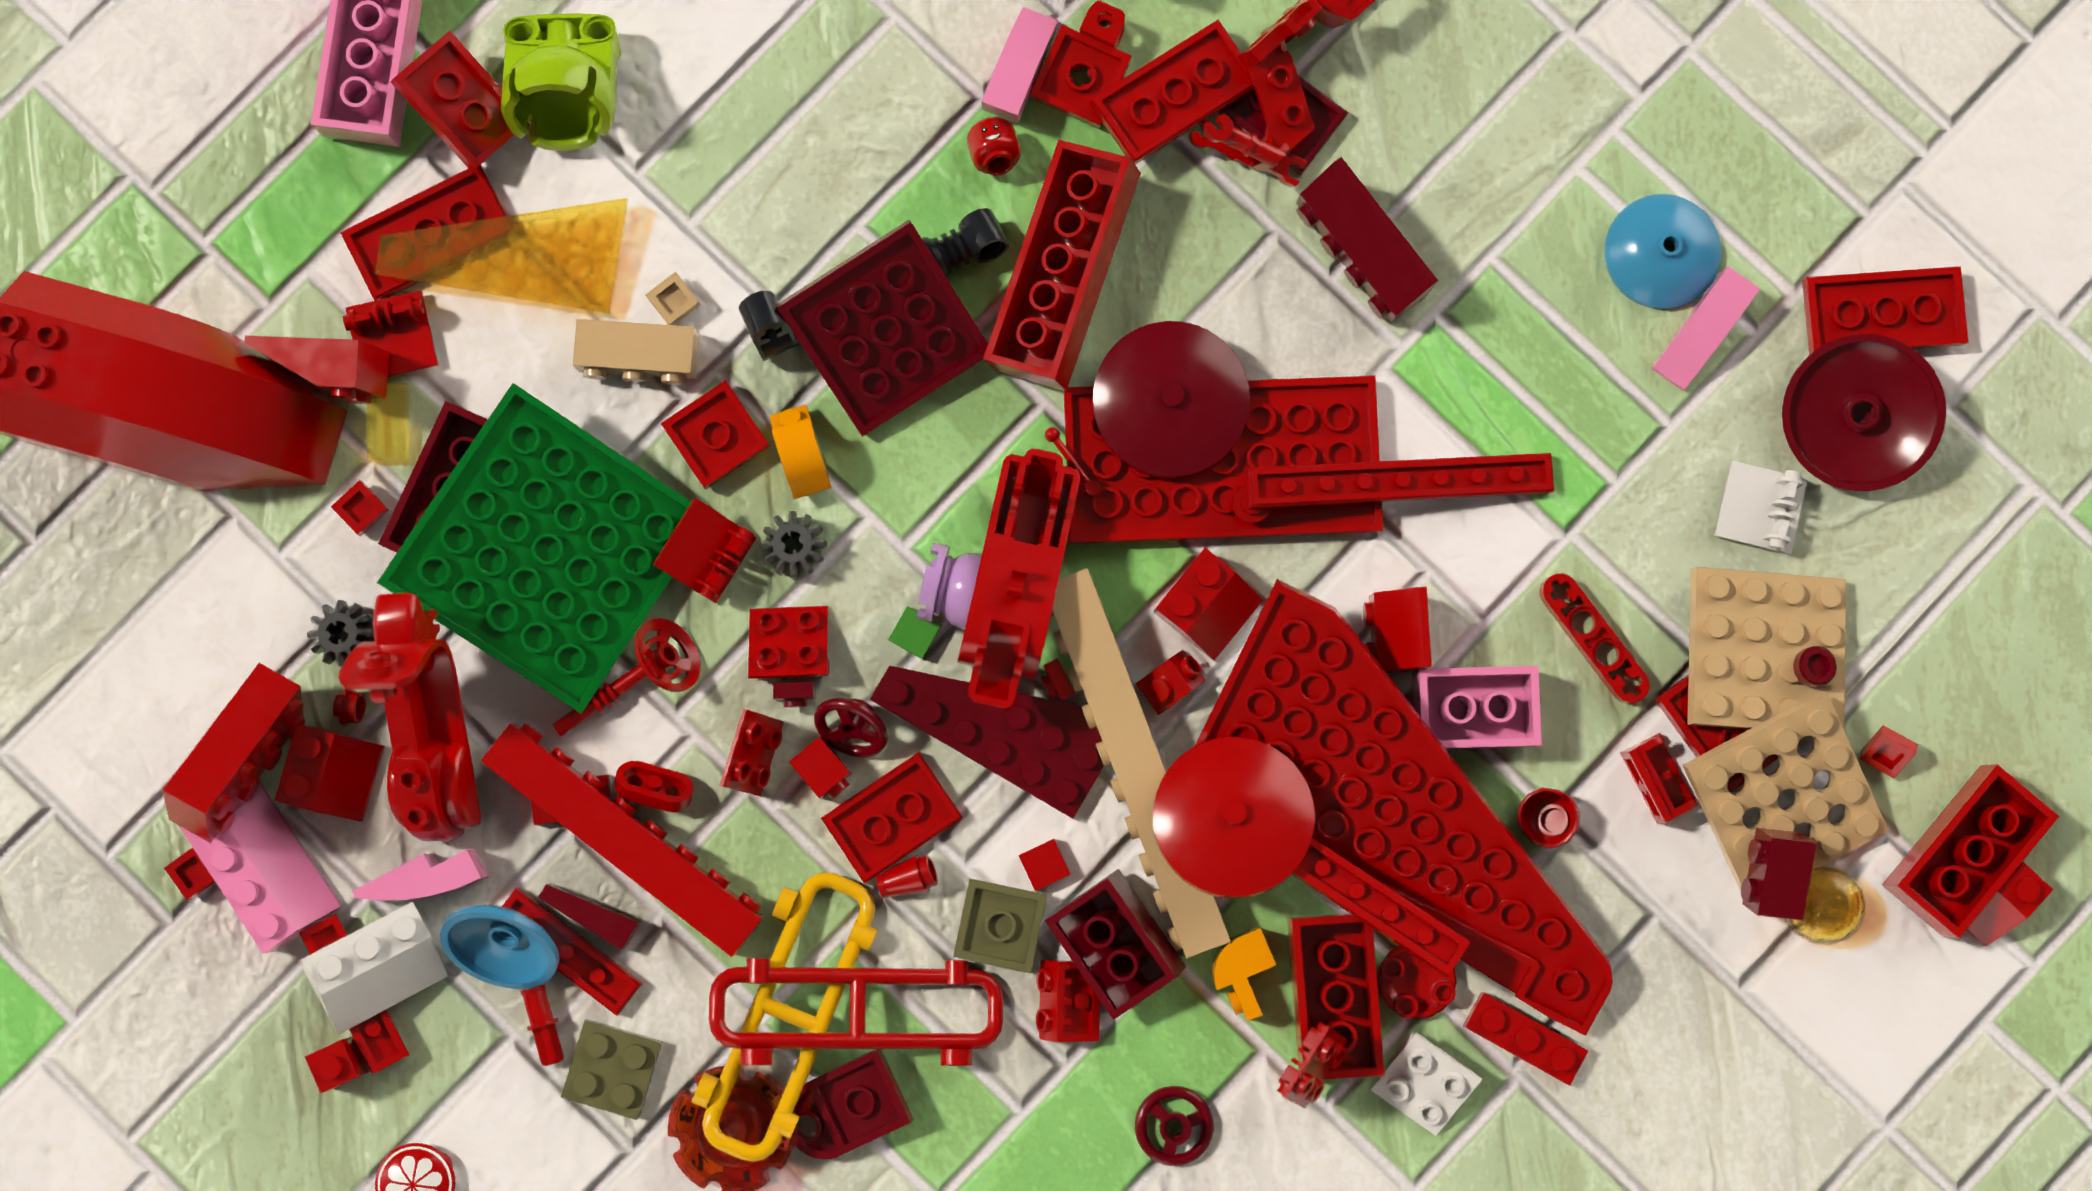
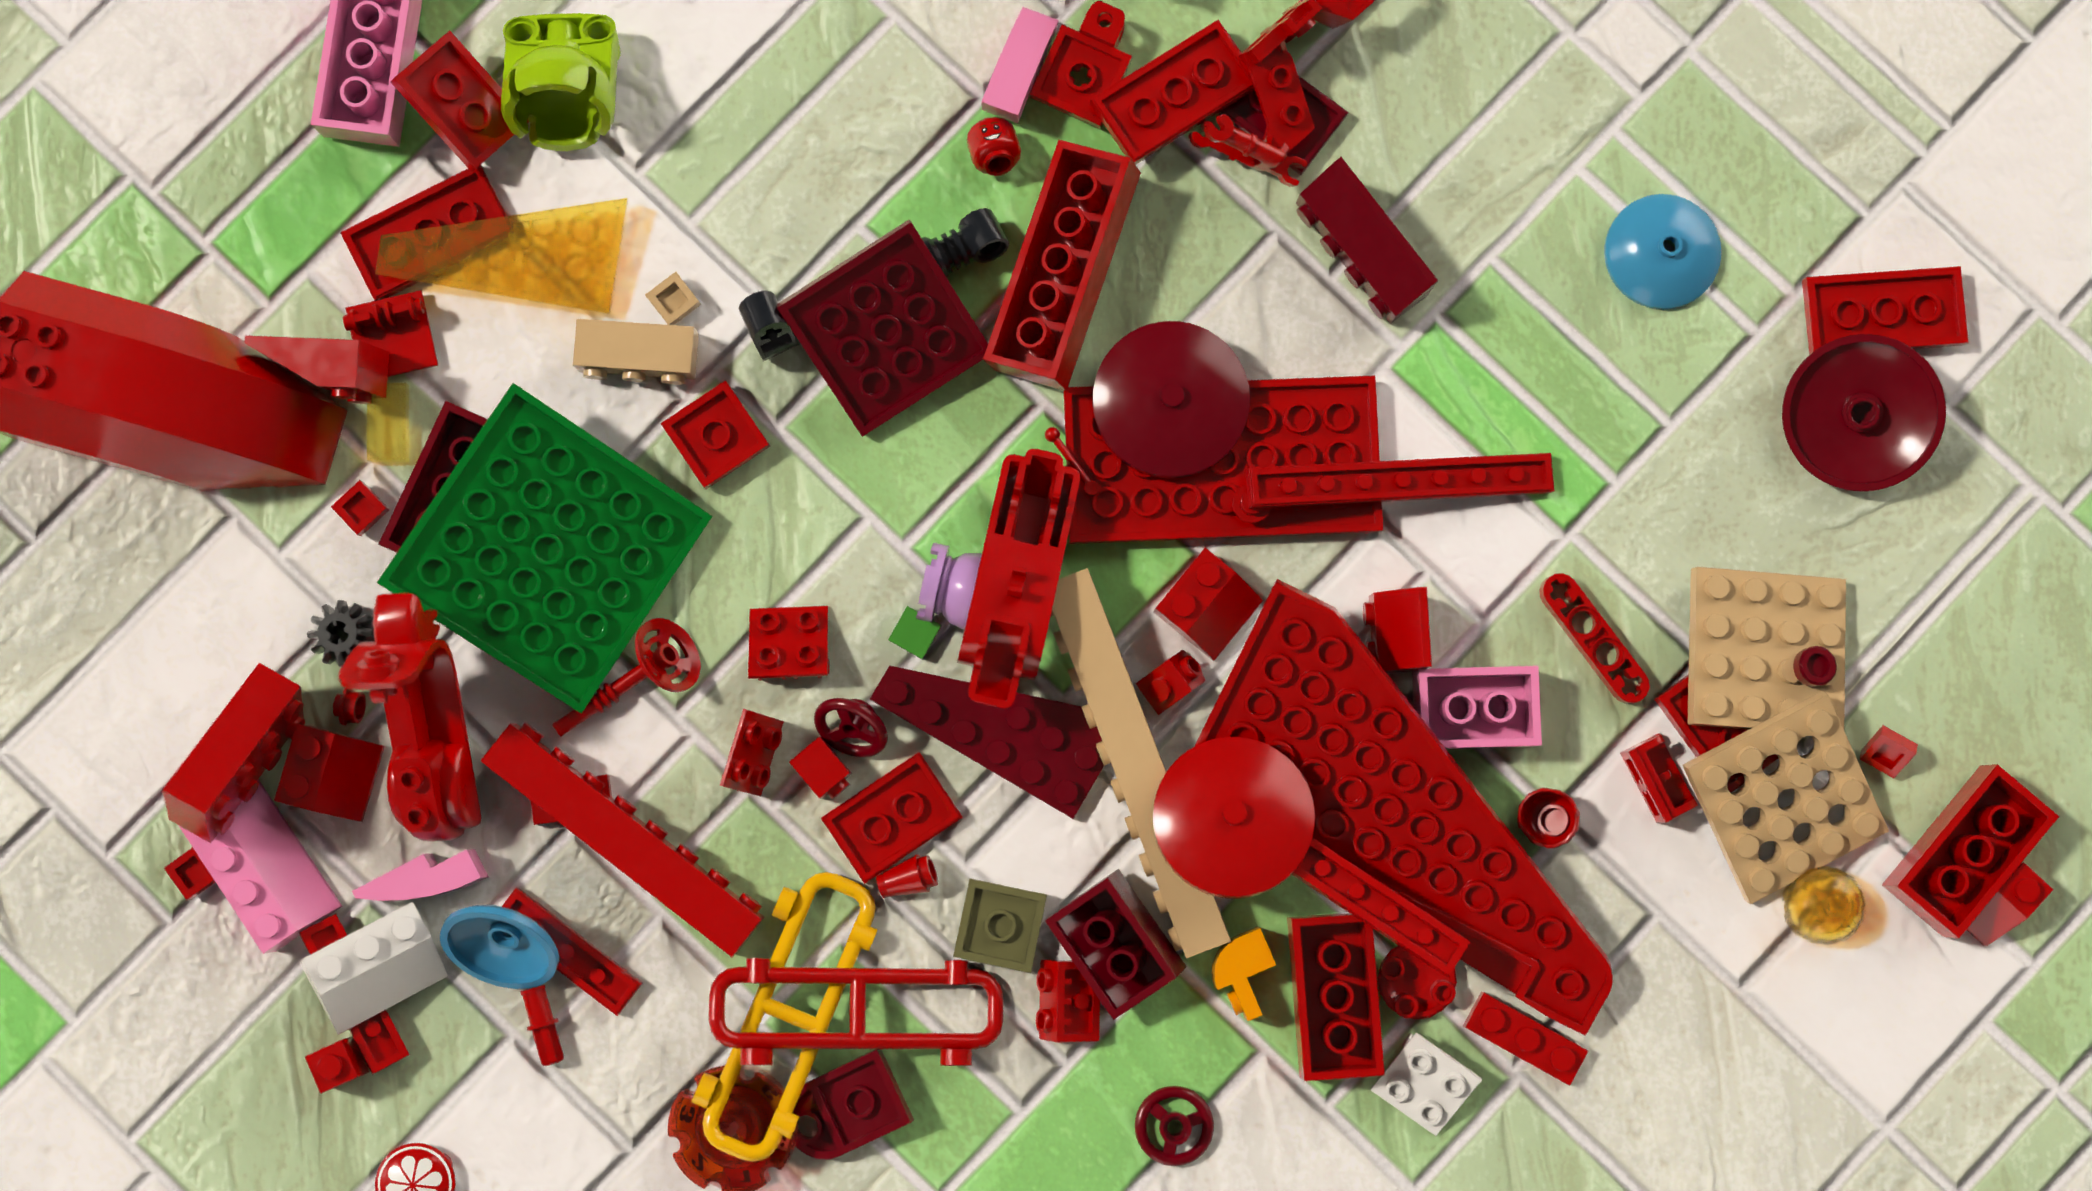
(599, 919): dark red piece -> none
(611, 1069): olive plate -> none
(655, 786): red plate -> none
(705, 550): red hinge -> none
(794, 693): dark red plate -> none
(799, 451): light orange brick -> none
(806, 539): dark grey gear -> none
(1044, 864): red tile -> none
(1056, 681): red plate -> none
(1306, 1083): red hinge -> none
(1705, 328): bright pink slope -> none
(1761, 507): white hinge -> none
(1778, 873): dark red brick -> none

